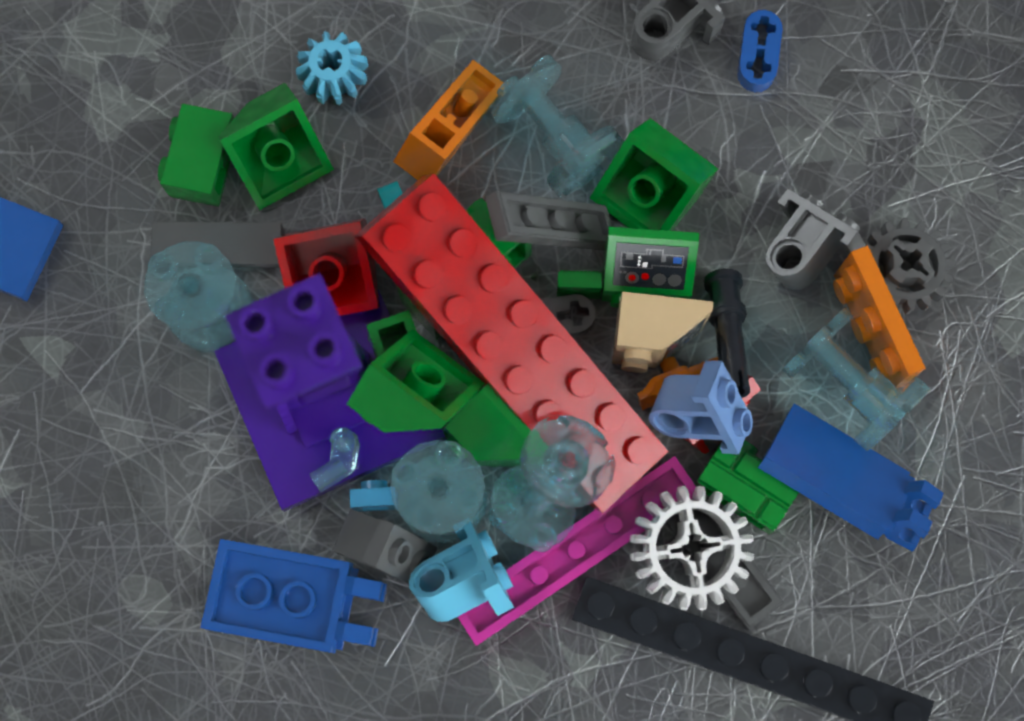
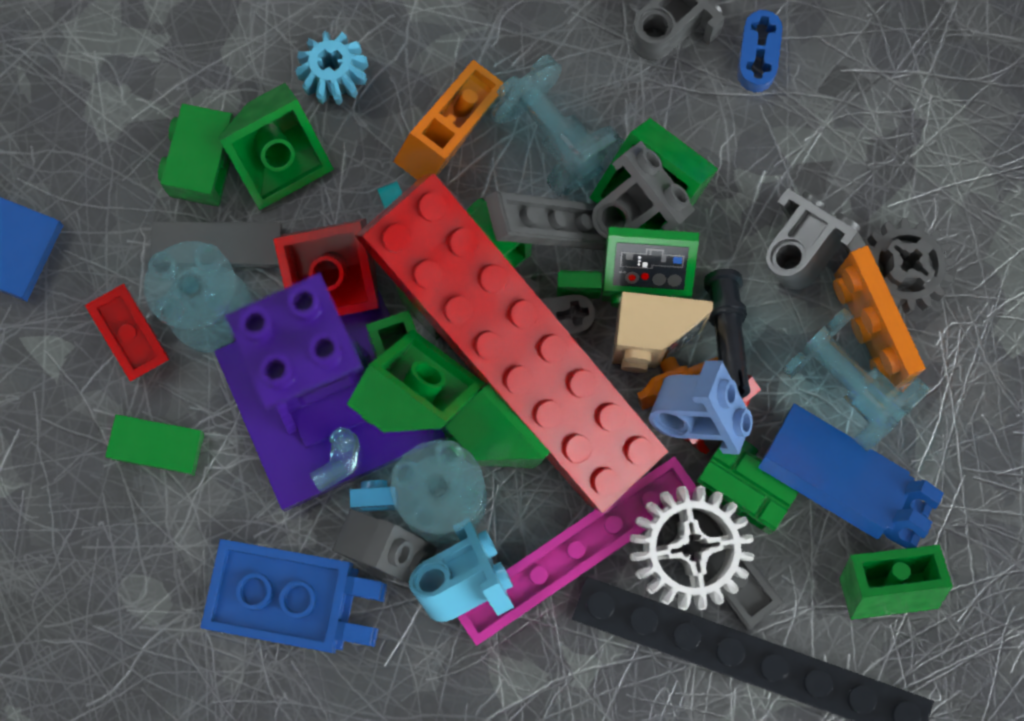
(127, 332): none -> red plate
(154, 444): none -> green tile
(559, 470): clear light blue piece -> none
(642, 195): none -> dark grey pin
(895, 581): none -> green brick

